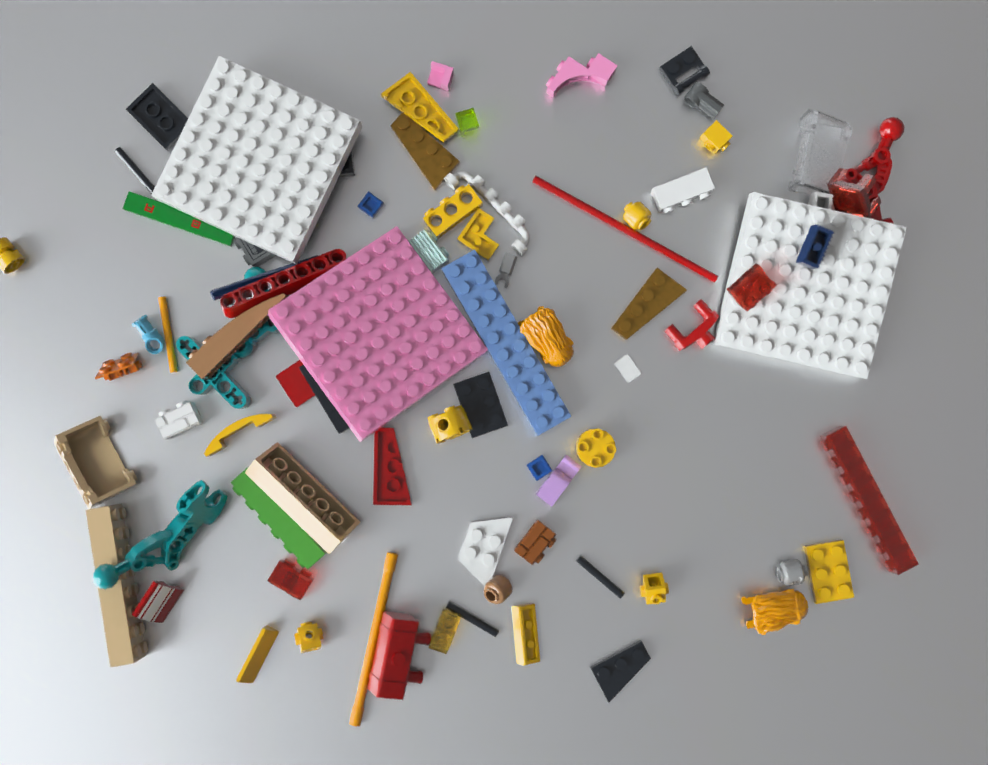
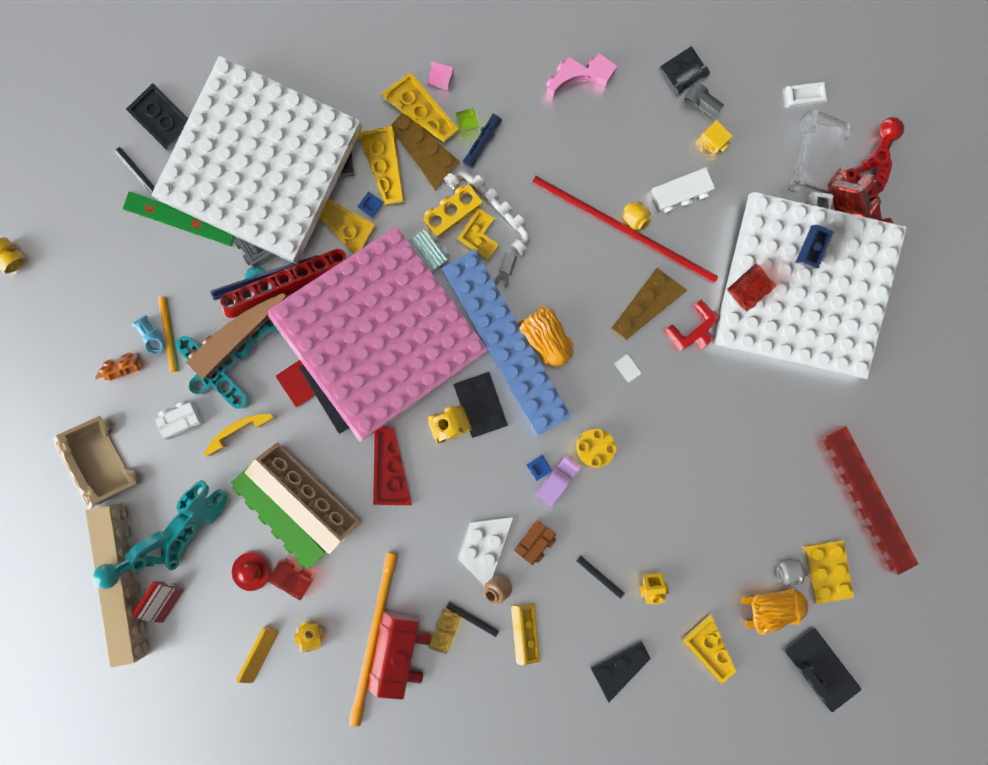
(251, 571): none -> red plate
(347, 226): none -> yellow wing
(383, 157): none -> yellow wing
(486, 134): none -> dark blue pin
(709, 648): none -> yellow wing
(806, 94): none -> white tile
(822, 669): none -> black bracket

